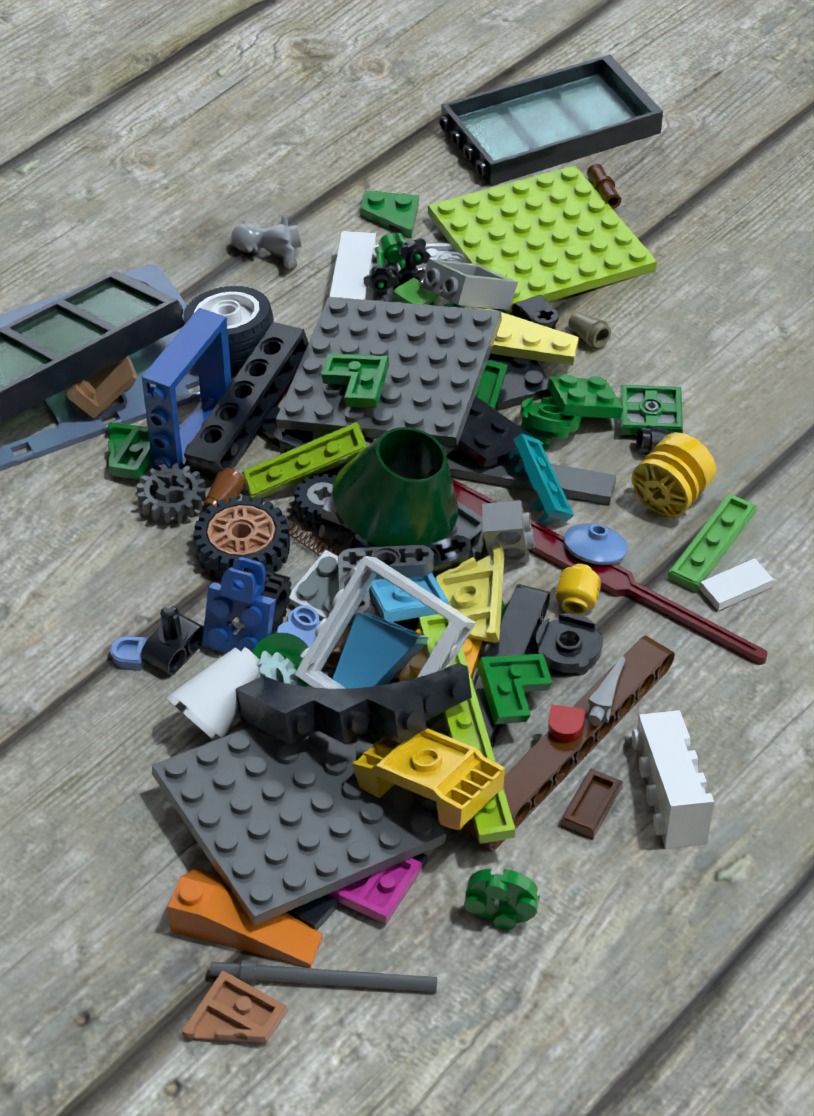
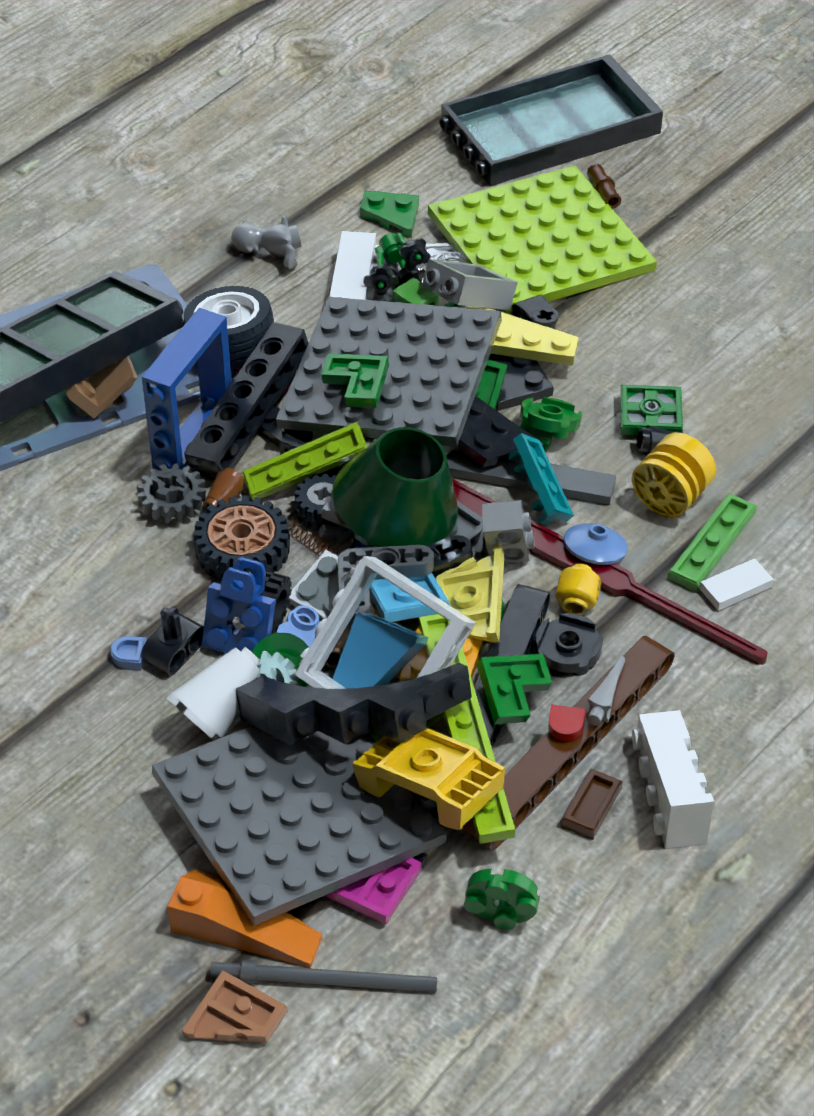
(128, 450): green wing -> none
(316, 911): black tile -> none
(584, 397): green plate -> none
(590, 329): dark tan cone -> none

